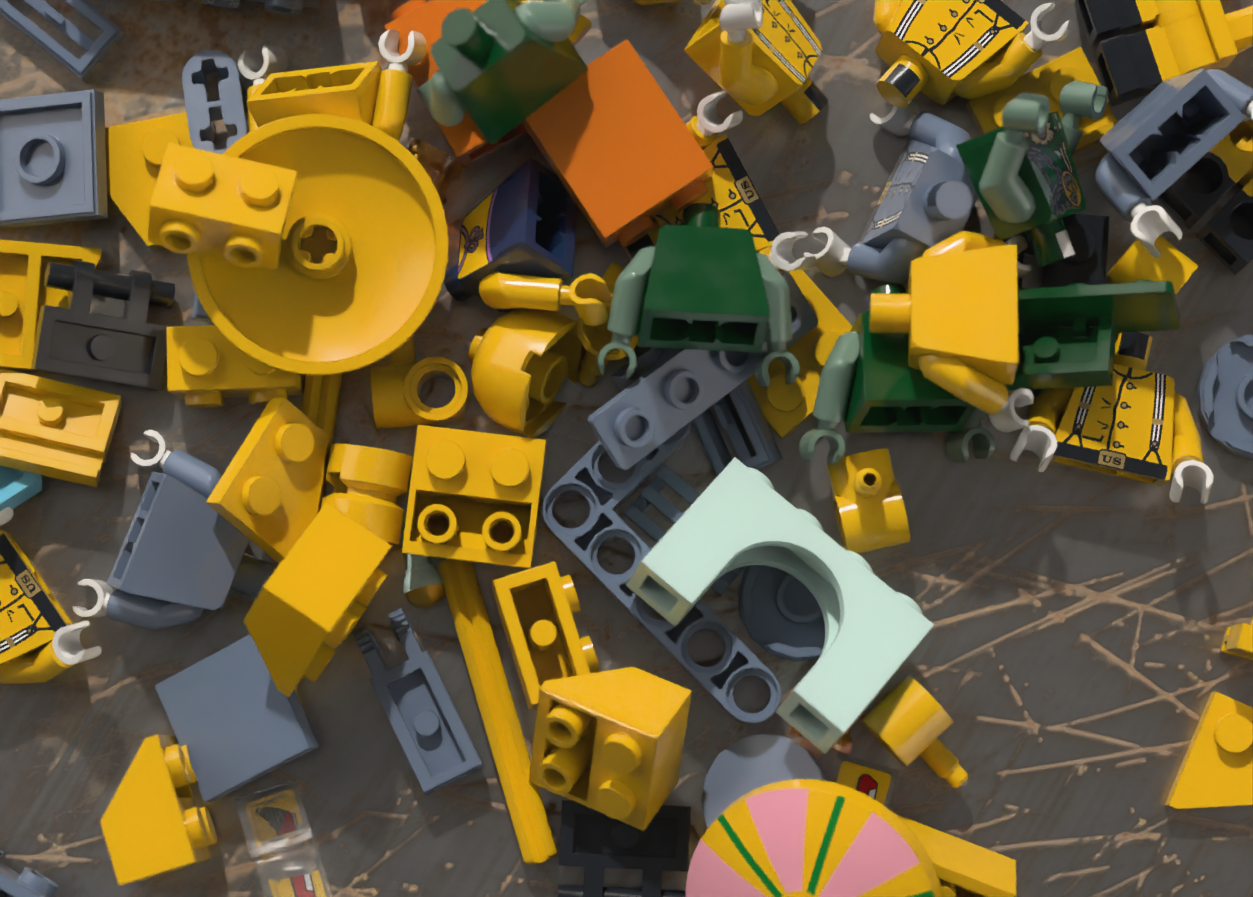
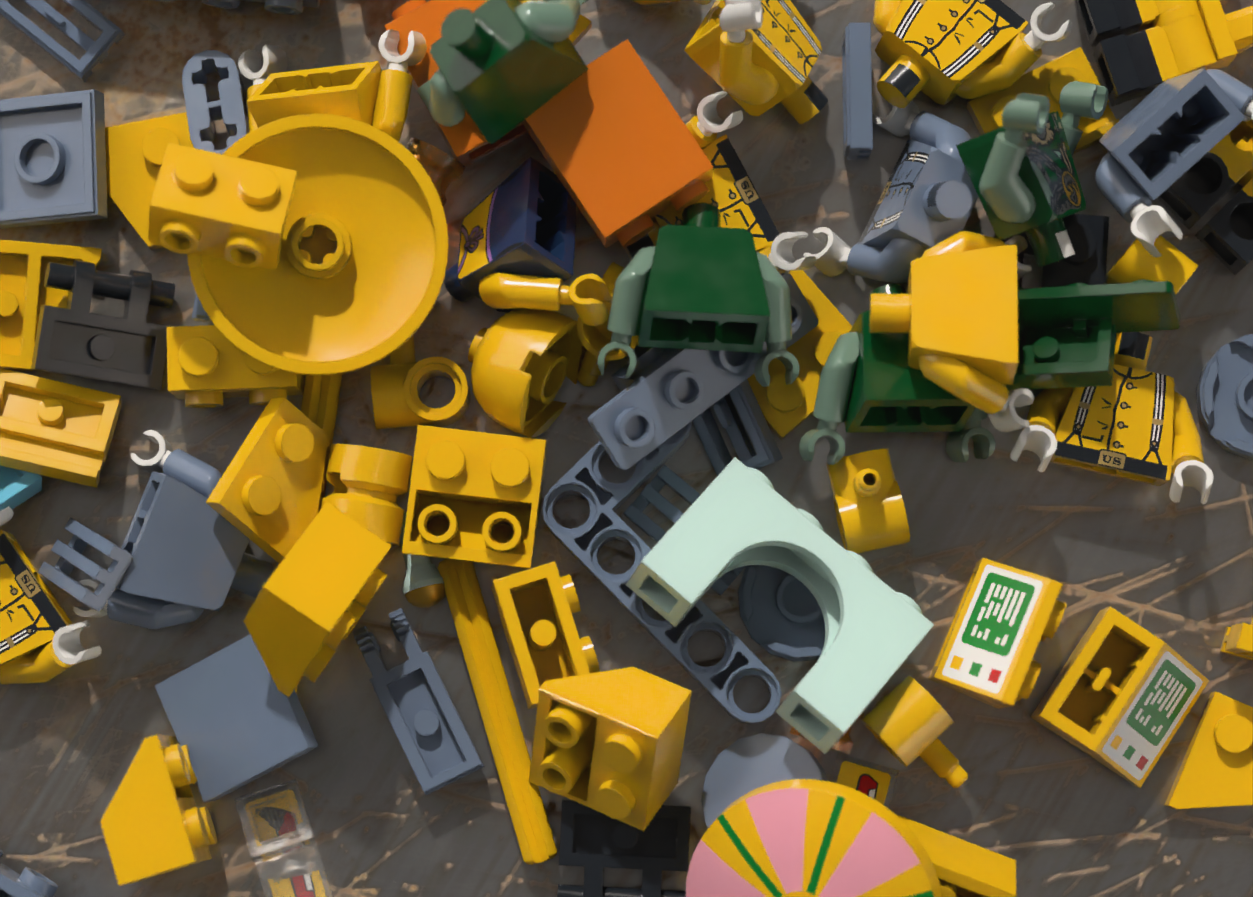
(72, 556): none -> sand blue tile
(857, 91): none -> sand blue tile
(997, 634): none -> slope
(1121, 696): none -> yellow slope

